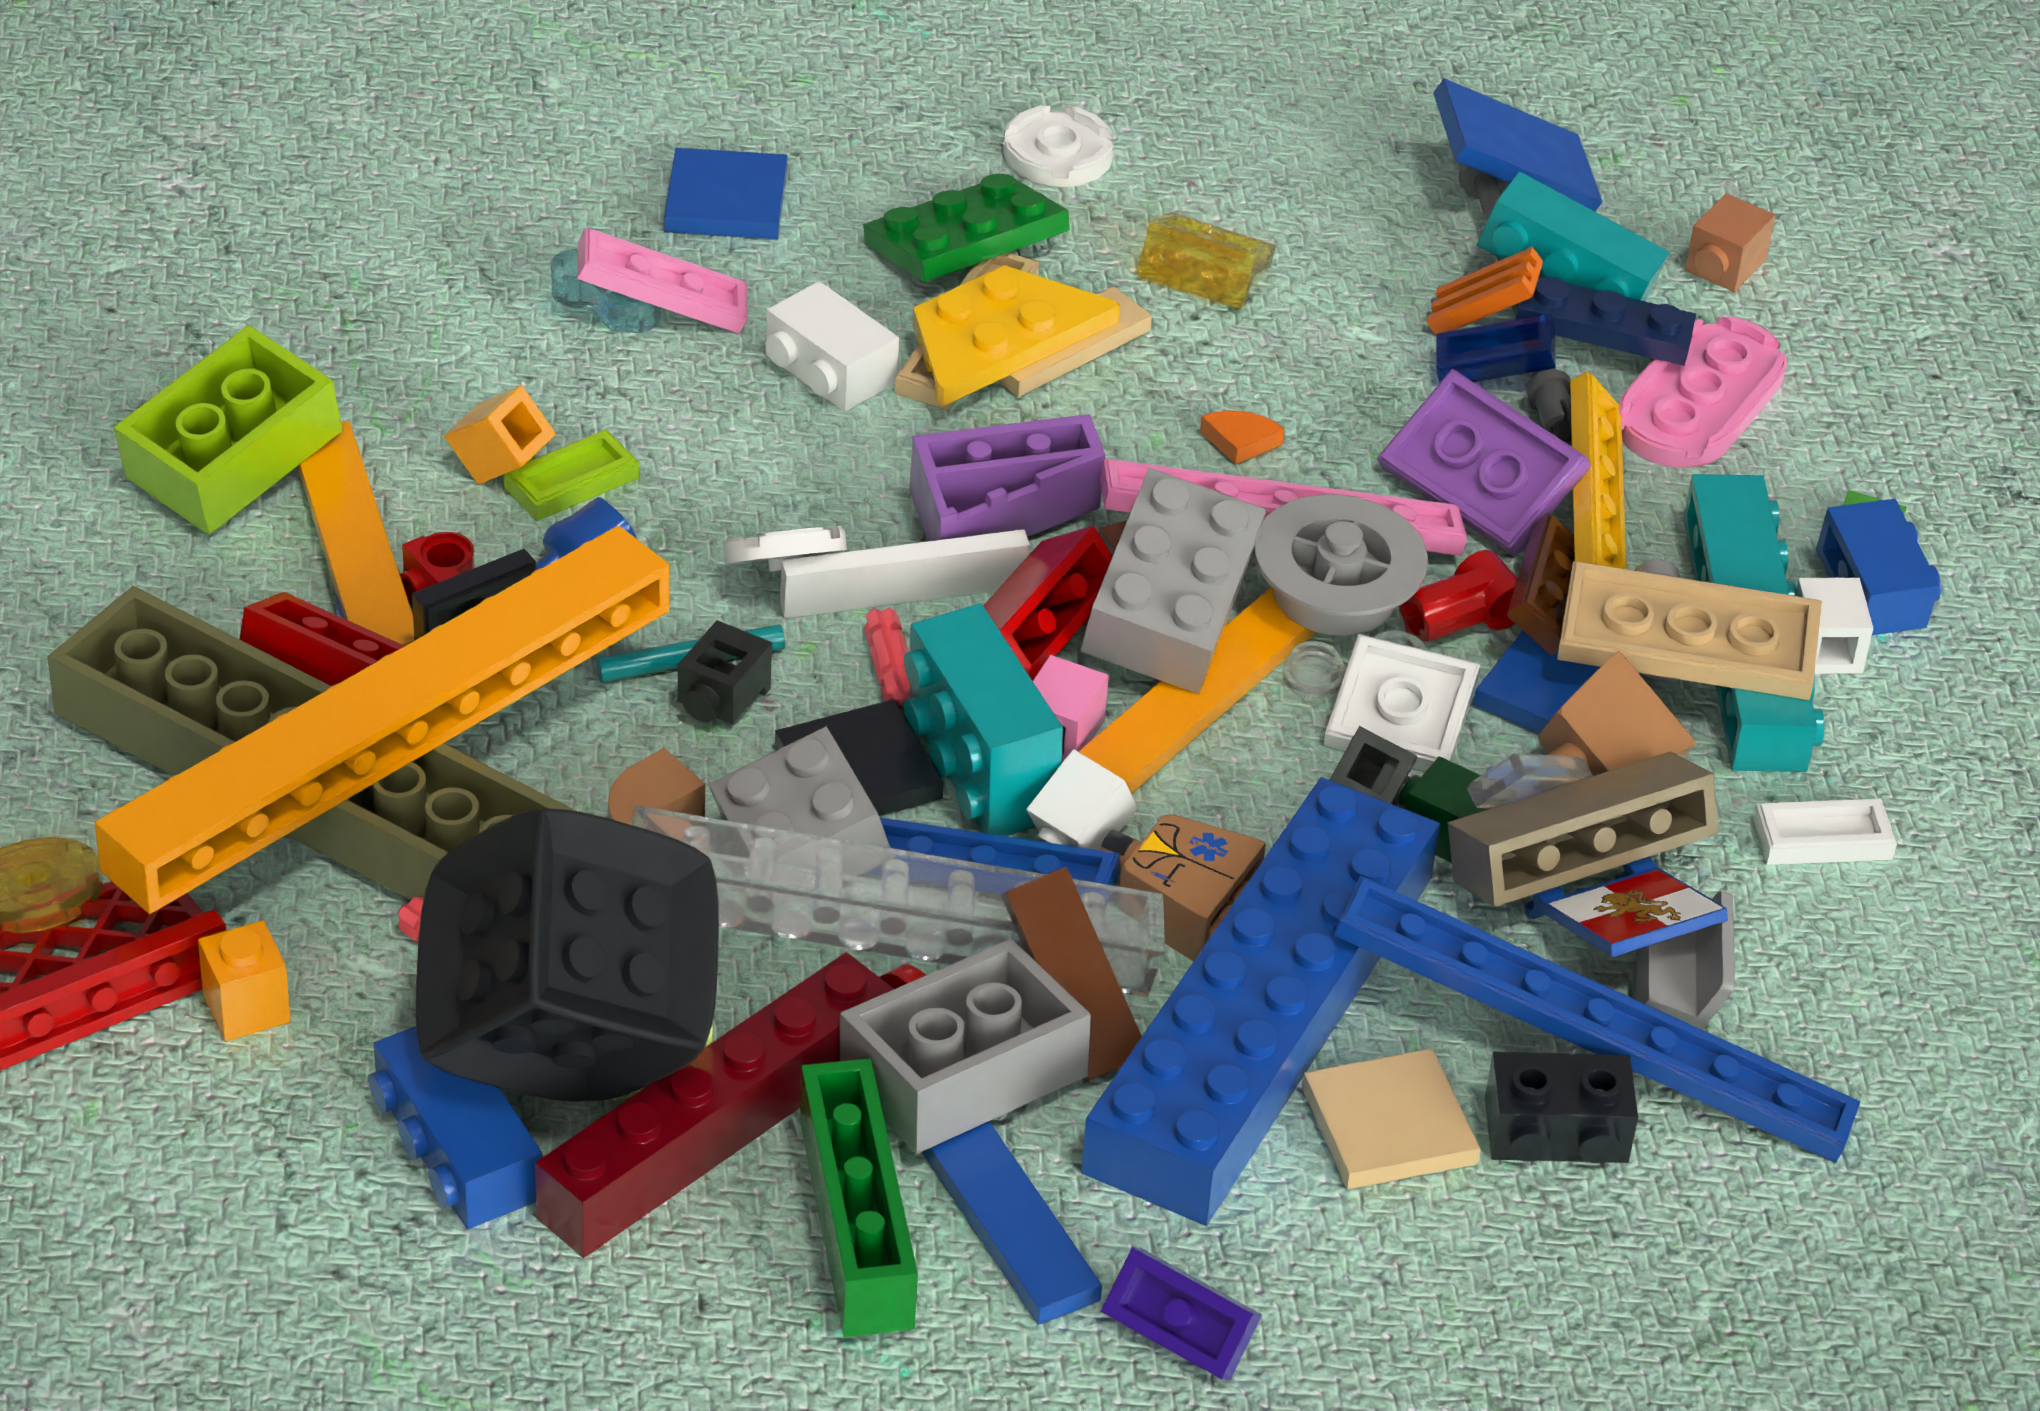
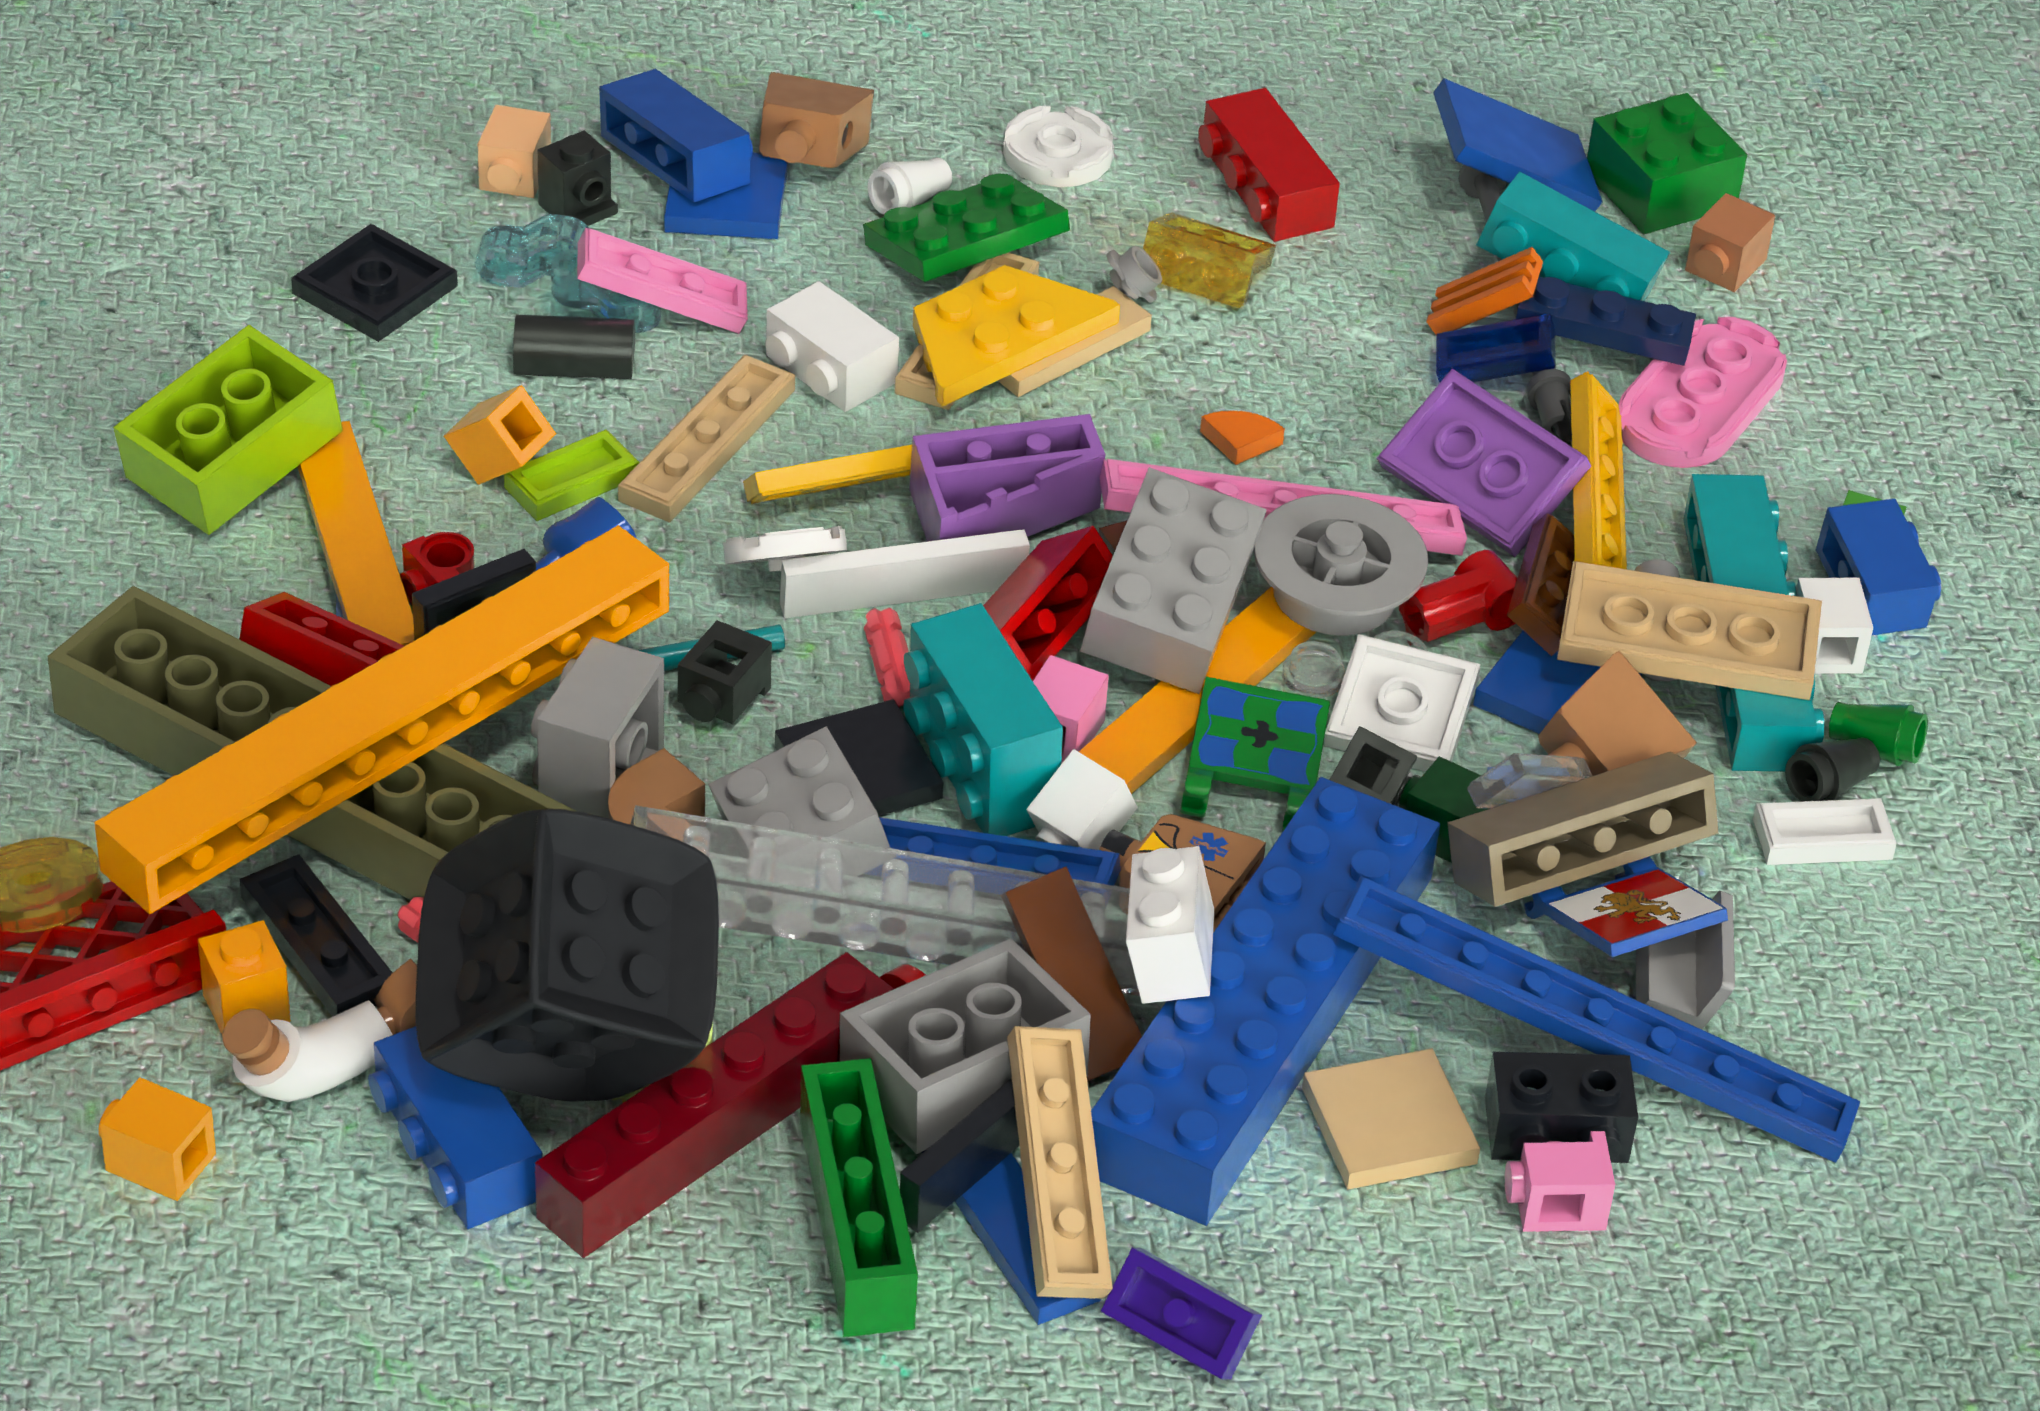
(157, 1138): none -> light orange brick
(305, 1061): none -> white piece
(315, 934): none -> black plate
(374, 282): none -> black tile
(510, 150): none -> light nougat brick
(524, 254): none -> clear light blue piece
(573, 346): none -> pearl dark grey brick
(576, 179): none -> pearl dark grey brick
(598, 724): none -> light grey brick
(675, 135): none -> blue brick
(706, 438): none -> tan tile
(808, 120): none -> medium nougat torso
(828, 474): none -> yellow tile
(907, 183): none -> white cone
(959, 1158): none -> black tile
(1059, 1163): none -> tan tile
(1135, 273): none -> light grey plate
(1170, 924): none -> white brick
(1256, 742): none -> green flag
(1269, 164): none -> red brick
(1562, 1185): none -> bright pink brick
(1664, 162): none -> green brick
(1830, 768): none -> pearl dark grey cone
(1893, 728): none -> green cone

